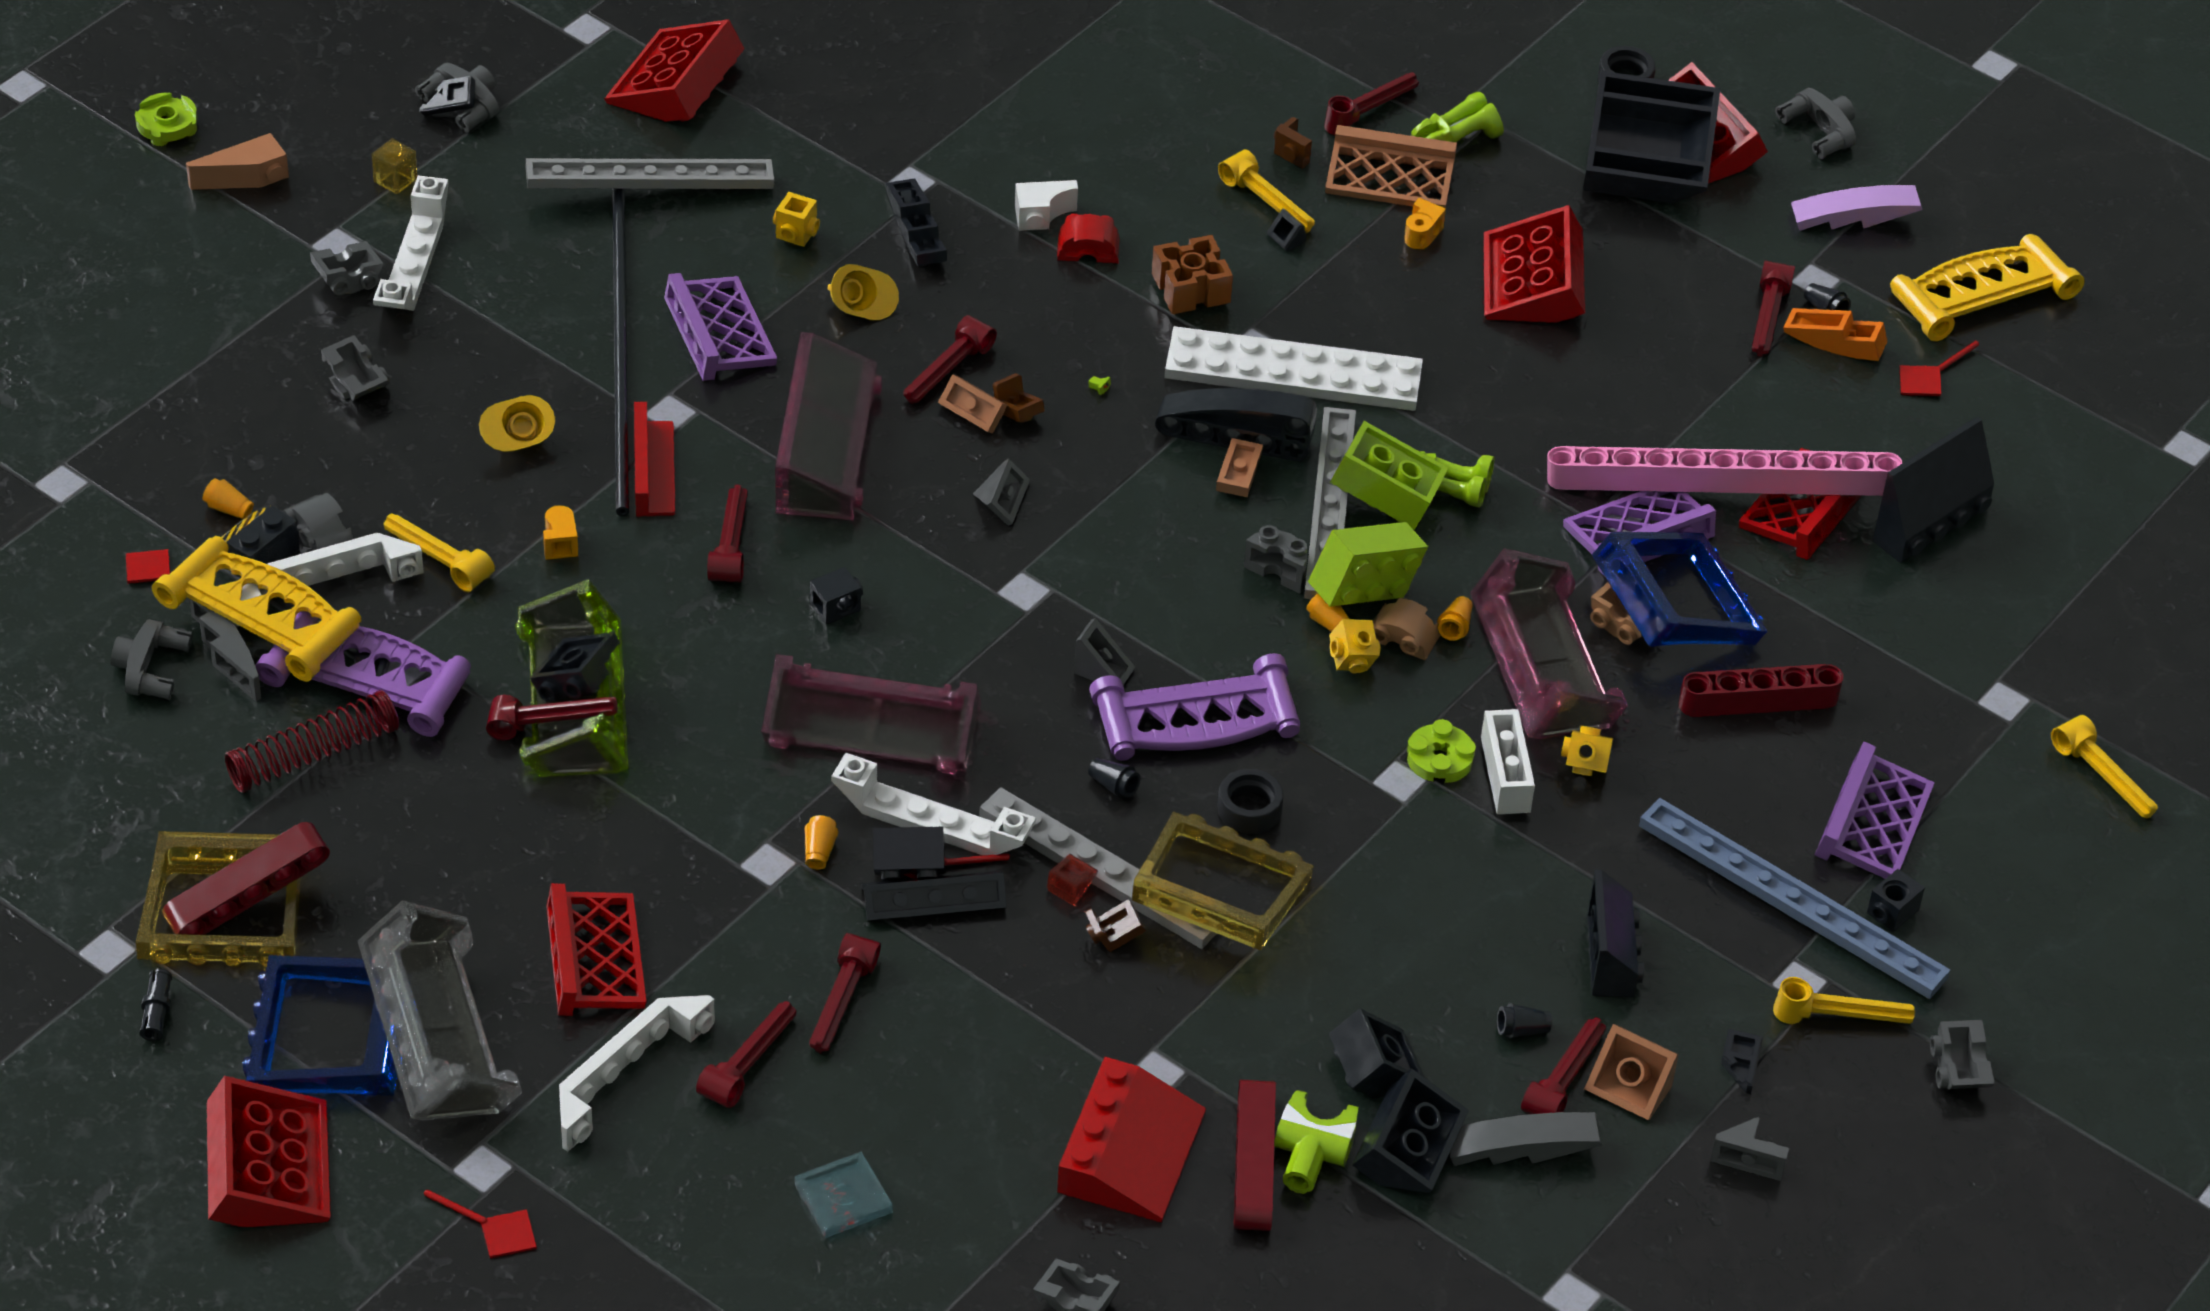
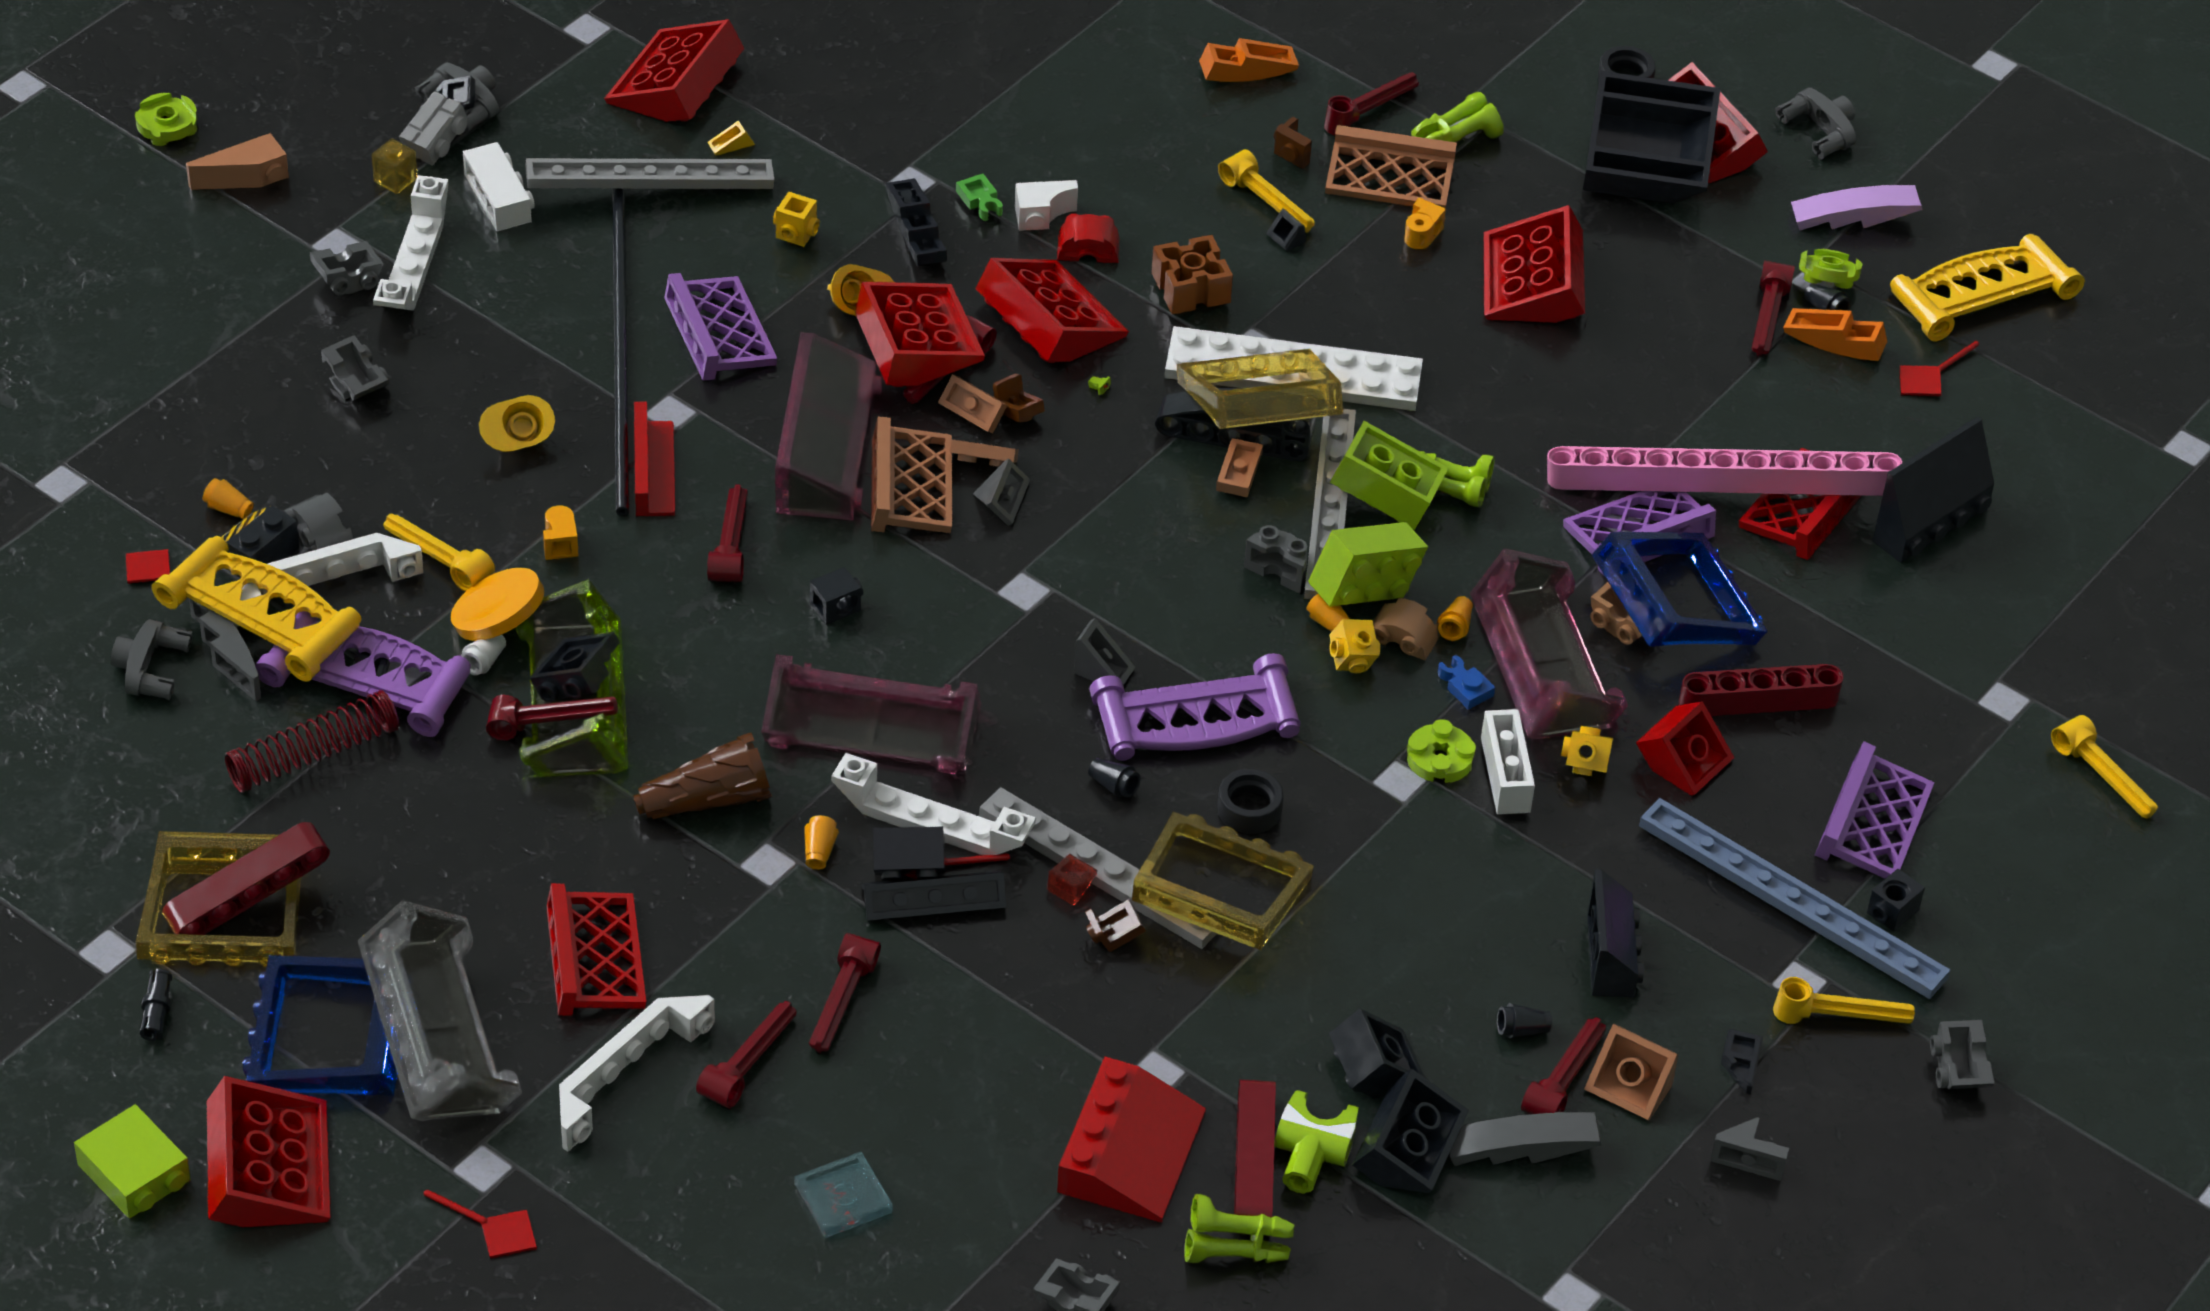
(132, 1161): none -> lime brick
(434, 128): none -> light grey brick
(483, 654): none -> white cone
(497, 604): none -> light orange piece
(498, 186): none -> white brick
(717, 779): none -> reddish brown cone
(731, 139): none -> yellow piece
(884, 478): none -> nougat fence
(916, 331): none -> red slope
(970, 451): none -> nougat plate
(979, 193): none -> bright green plate
(1048, 308): none -> red slope
(1208, 1219): none -> lime piece
(1247, 61): none -> orange slope
(1264, 403): none -> clear yellow windscreen
(1466, 685): none -> blue plate
(1686, 747): none -> red slope
(1830, 267): none -> lime plate

